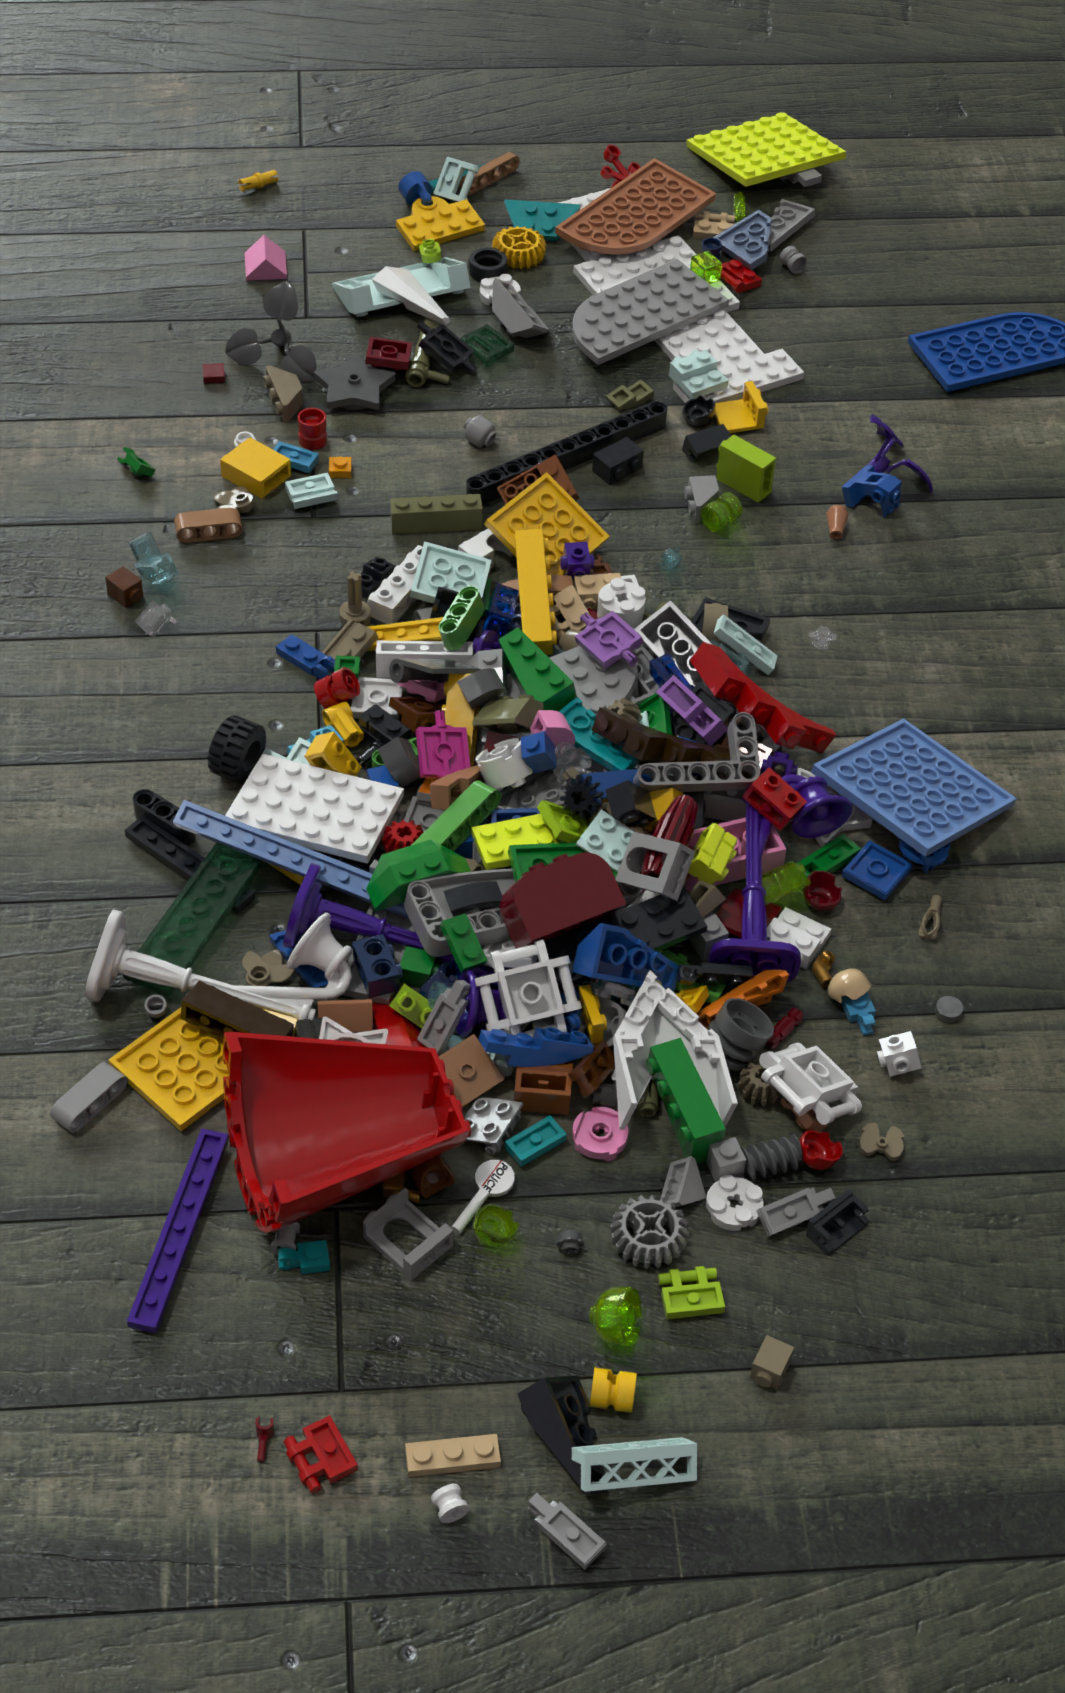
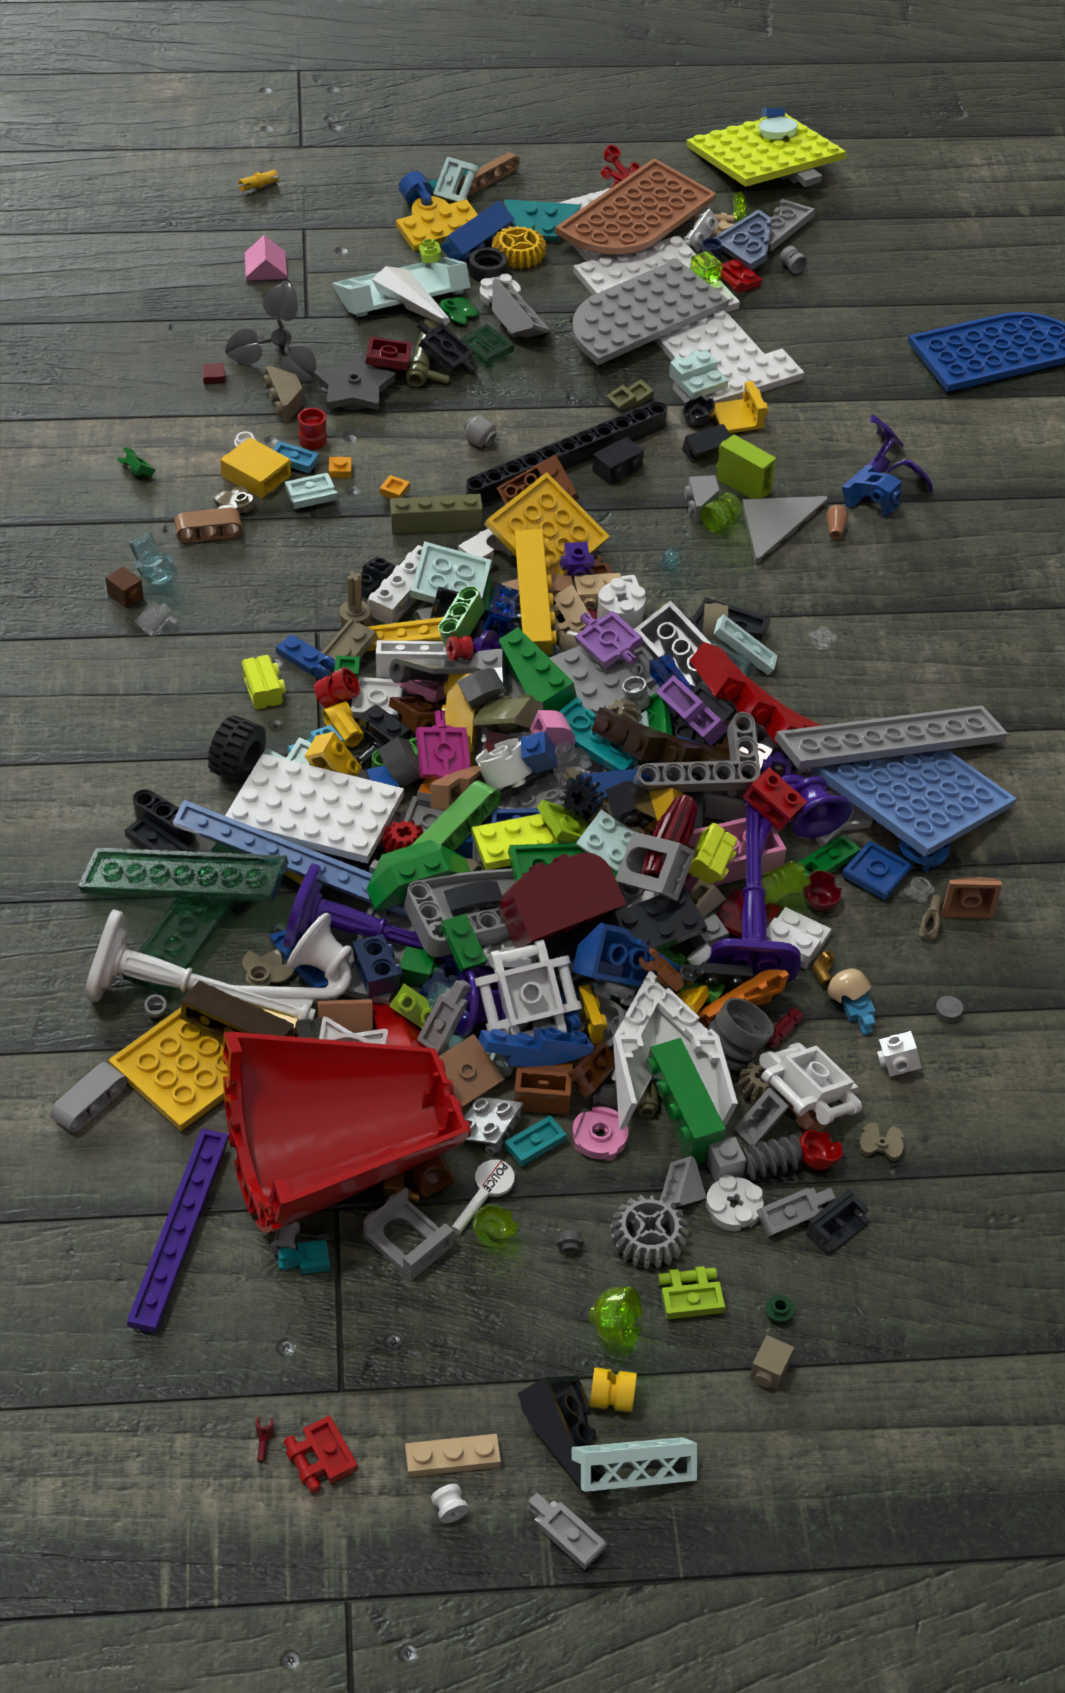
(184, 874): none -> clear green plate
(263, 681): none -> neon yellow brick
(394, 487): none -> light orange plate
(459, 309): none -> green plate
(459, 648): none -> red wheel
(477, 232): none -> blue brick
(636, 691): none -> light grey wheel
(666, 973): none -> dark orange plate
(699, 955): none -> white tile
(702, 229): none -> white hinge
(761, 1117): none -> light grey slope
(773, 112): none -> blue plate
(776, 519): none -> light grey tile
(777, 127): none -> light aqua tile
(779, 1316): none -> dark green plate
(890, 736): none -> light grey plate
(919, 889): none -> clear plate
(971, 898): none -> nougat slope

